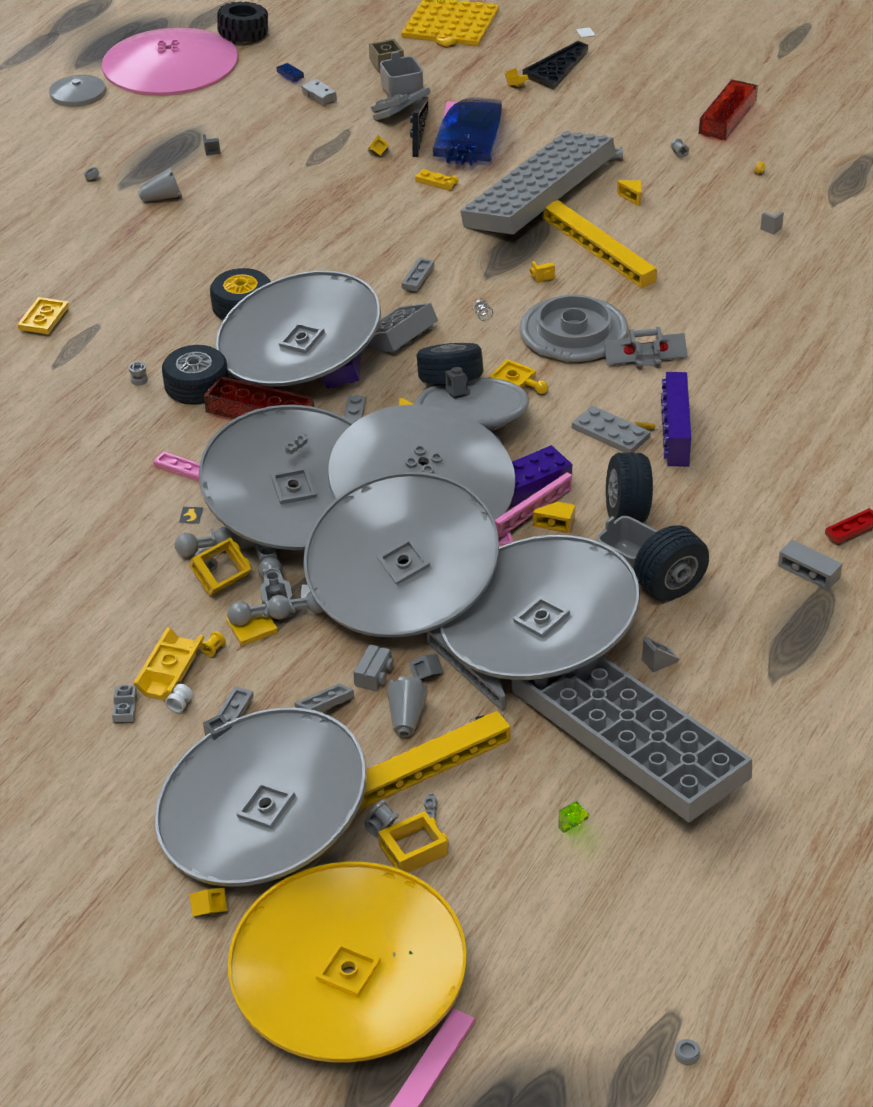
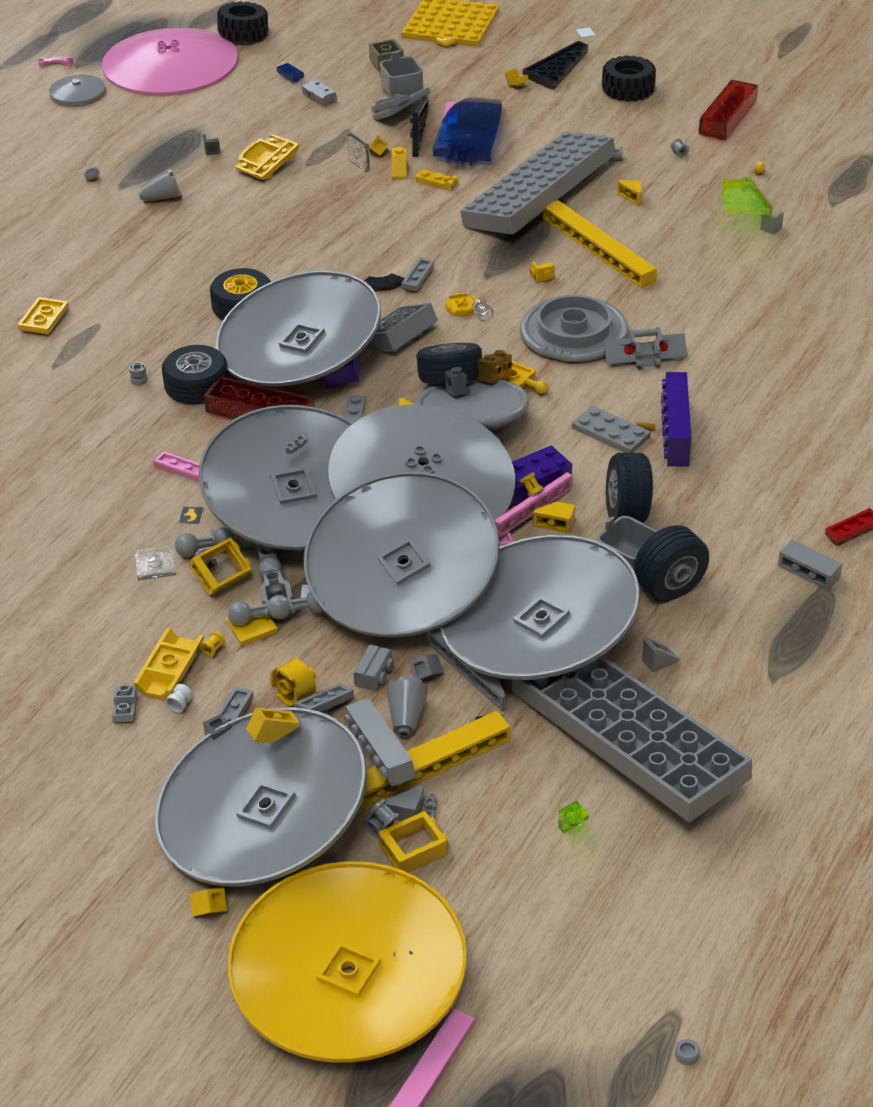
(65, 61): none -> bright pink piece
(155, 563): none -> clear plate
(266, 156): none -> yellow slope
(271, 724): none -> yellow slope
(293, 681): none -> yellow brick
(358, 152): none -> clear plate
(379, 742): none -> light grey brick
(391, 282): none -> black tile
(399, 163): none -> yellow slope
(407, 803): none -> light grey slope
(460, 304): none -> yellow tile
(494, 366): none -> pearl gold brick
(536, 487): none -> yellow bush
(628, 78): none -> black tyre
(744, 197): none -> clear neon green windscreen

